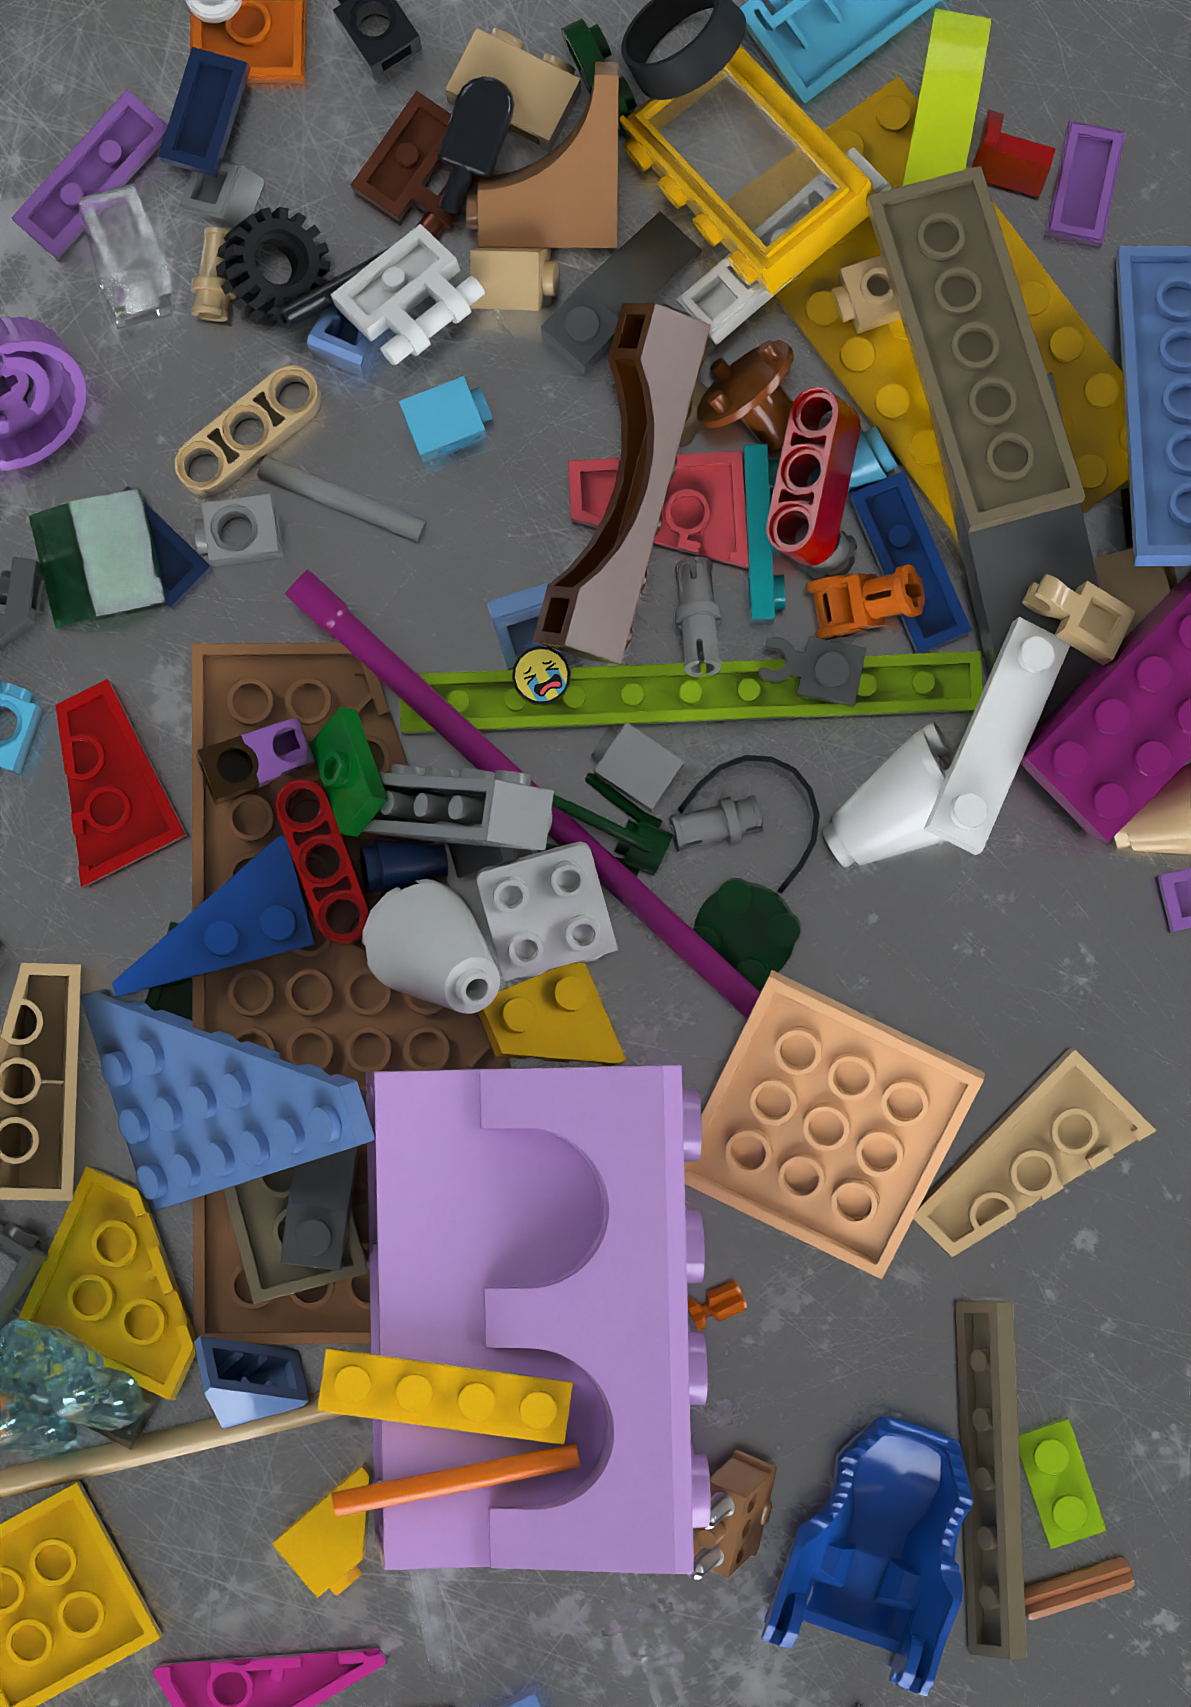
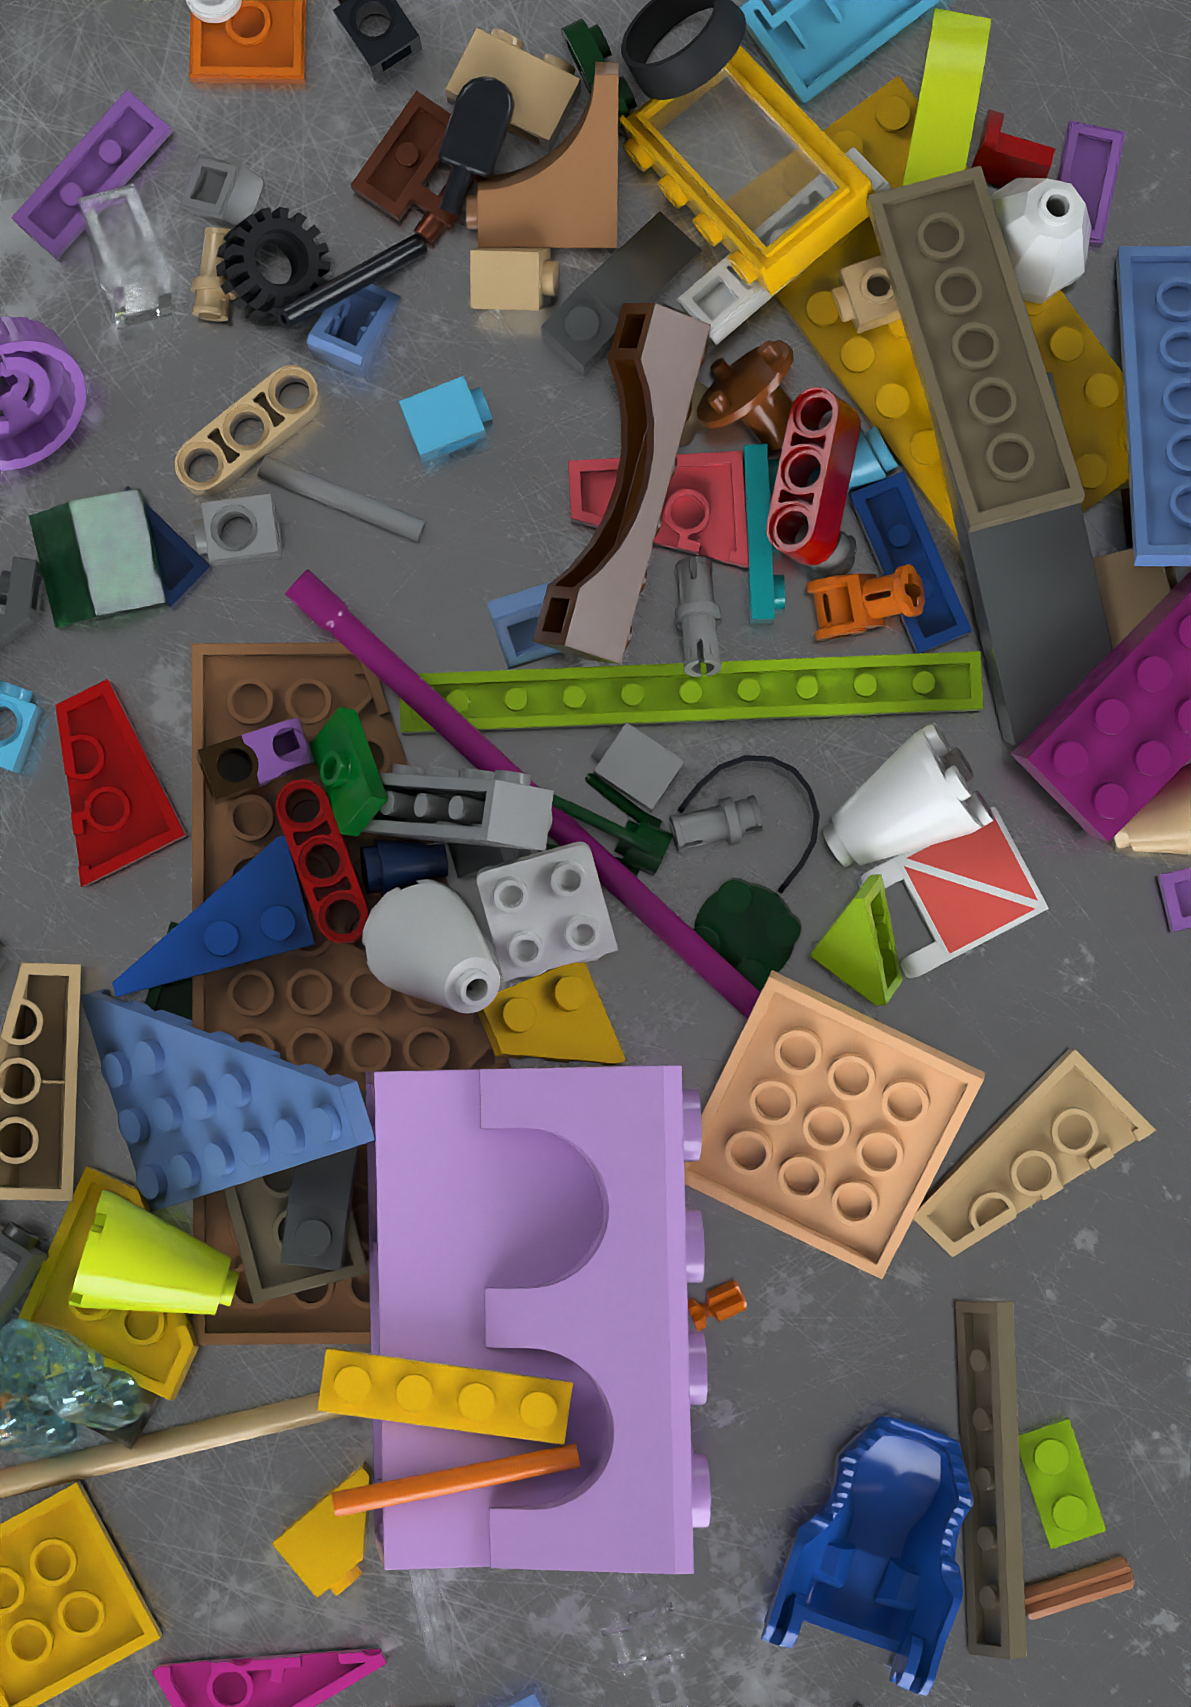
(148, 1265): none -> neon yellow cone
(204, 112): dark blue tile -> none
(249, 1379): medium blue slope -> none
(399, 282): white plate -> none
(541, 675): tile -> none
(737, 1515): medium nougat piece -> none
(826, 670): dark grey plate -> none
(862, 945): none -> lime slope
(963, 892): none -> coral flag
(997, 736): white plate -> none
(1044, 234): none -> white cone
(1088, 617): tan plate -> none

